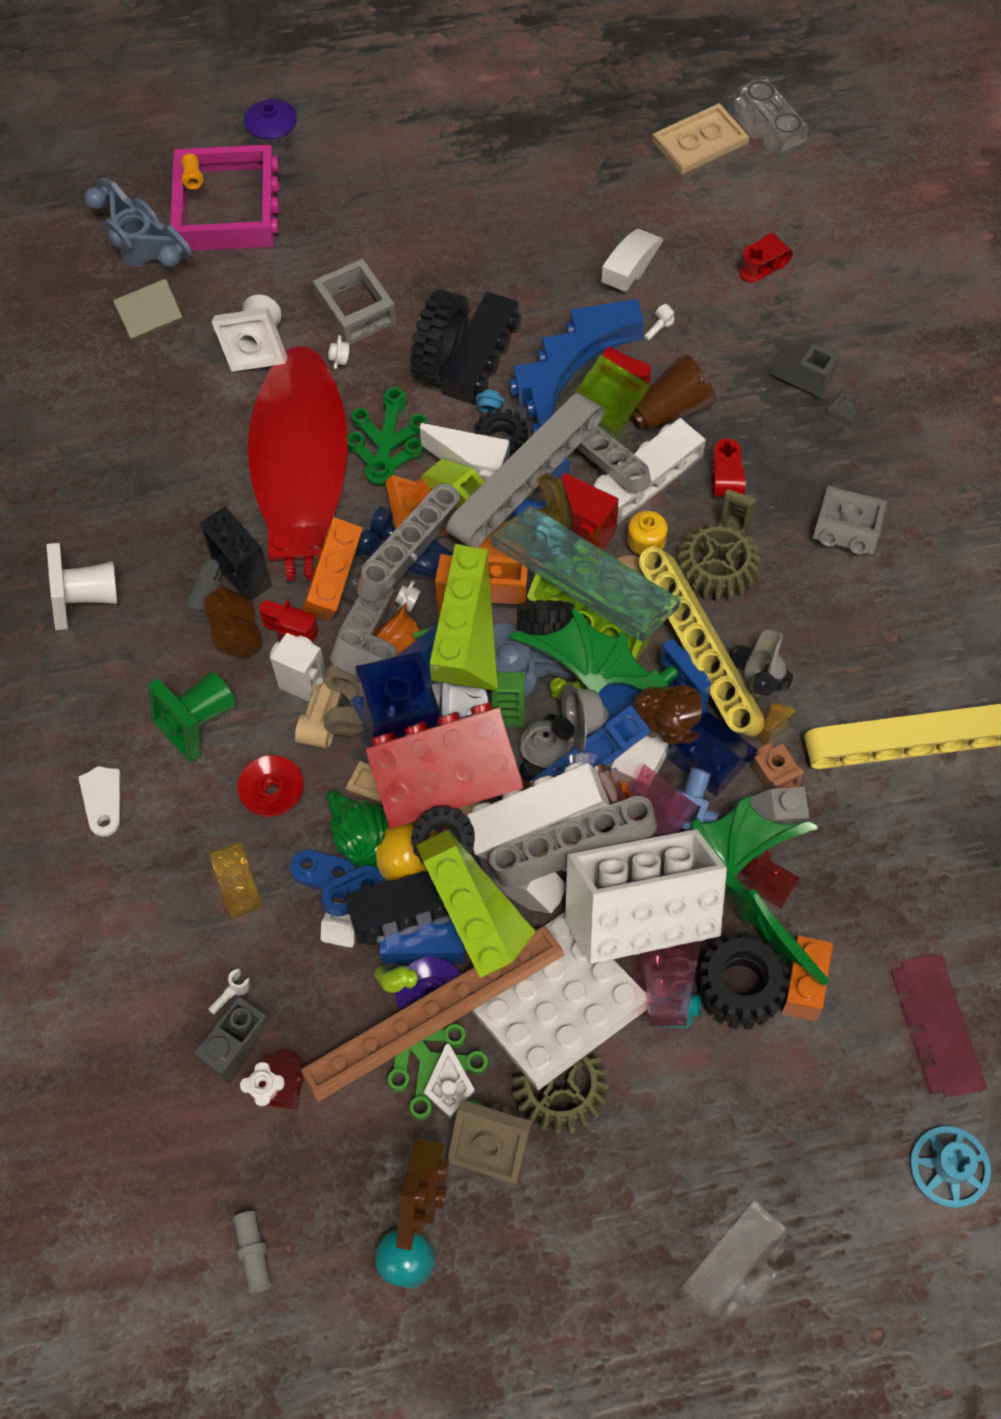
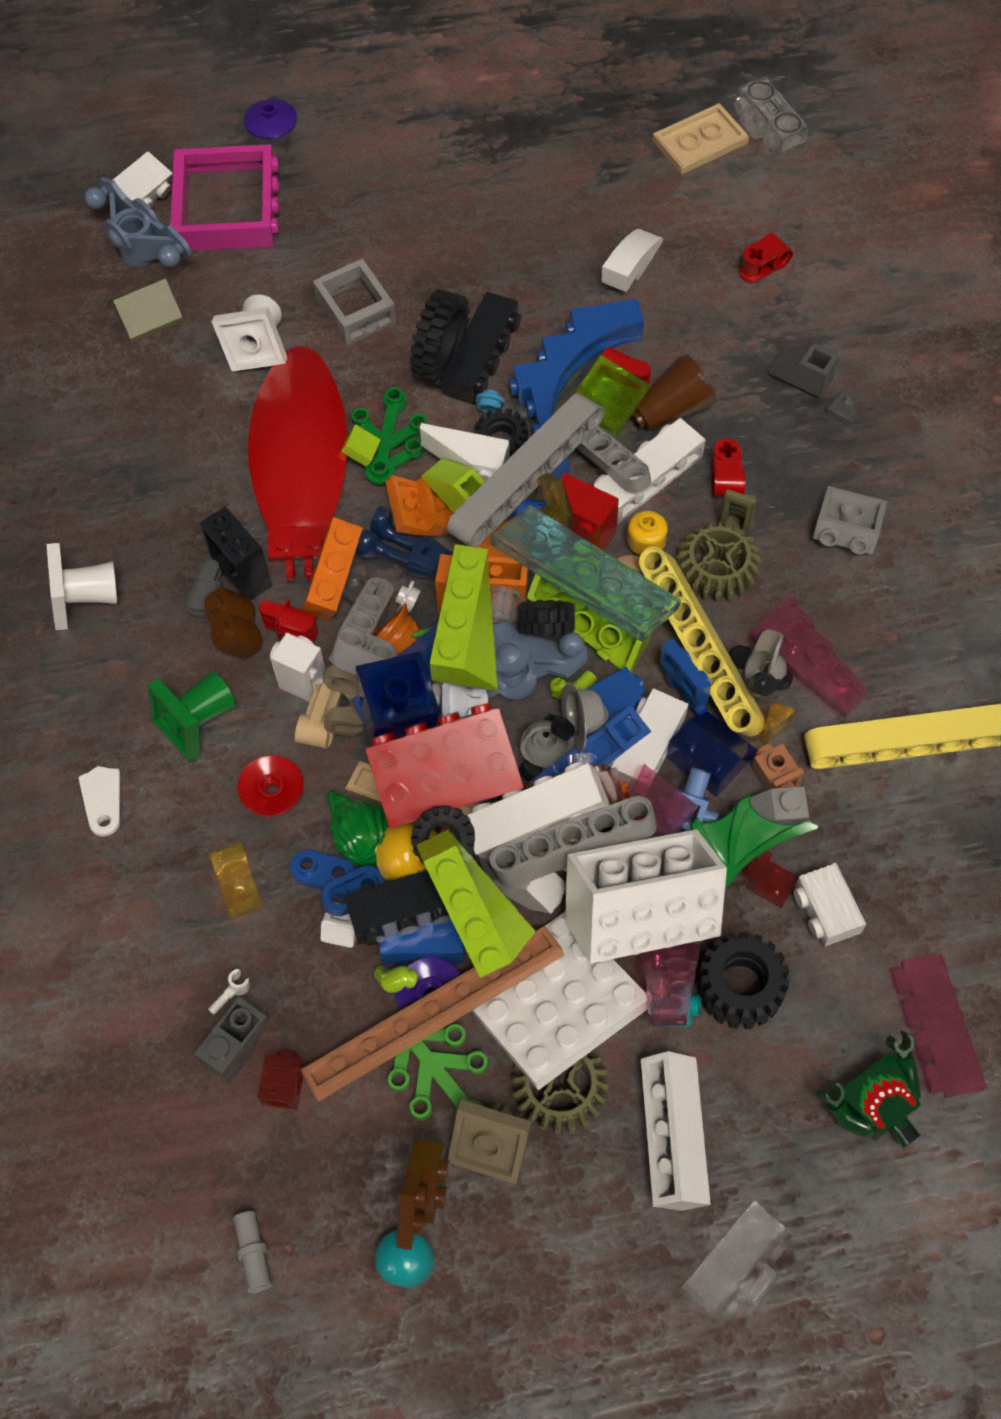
(145, 179): none -> white brick
(191, 176): light orange pin -> none
(262, 1094): white plate -> none
(338, 352): white plate -> none
(360, 445): none -> lime tile
(407, 543): light grey beam -> none
(448, 1083): white piece -> none
(505, 604): none -> clear piece
(511, 683): bright green slope -> none
(595, 657): green animal -> none
(665, 318): white hand -> none
(670, 712): reddish brown hair -> none
(675, 1131): none -> white brick
(754, 911): green animal -> none
(804, 995): orange brick -> none
(812, 657): none -> clear pink wing
(829, 905): none -> white brick
(880, 1096): none -> dark green torso
(953, 1164): medium azure wheel -> none

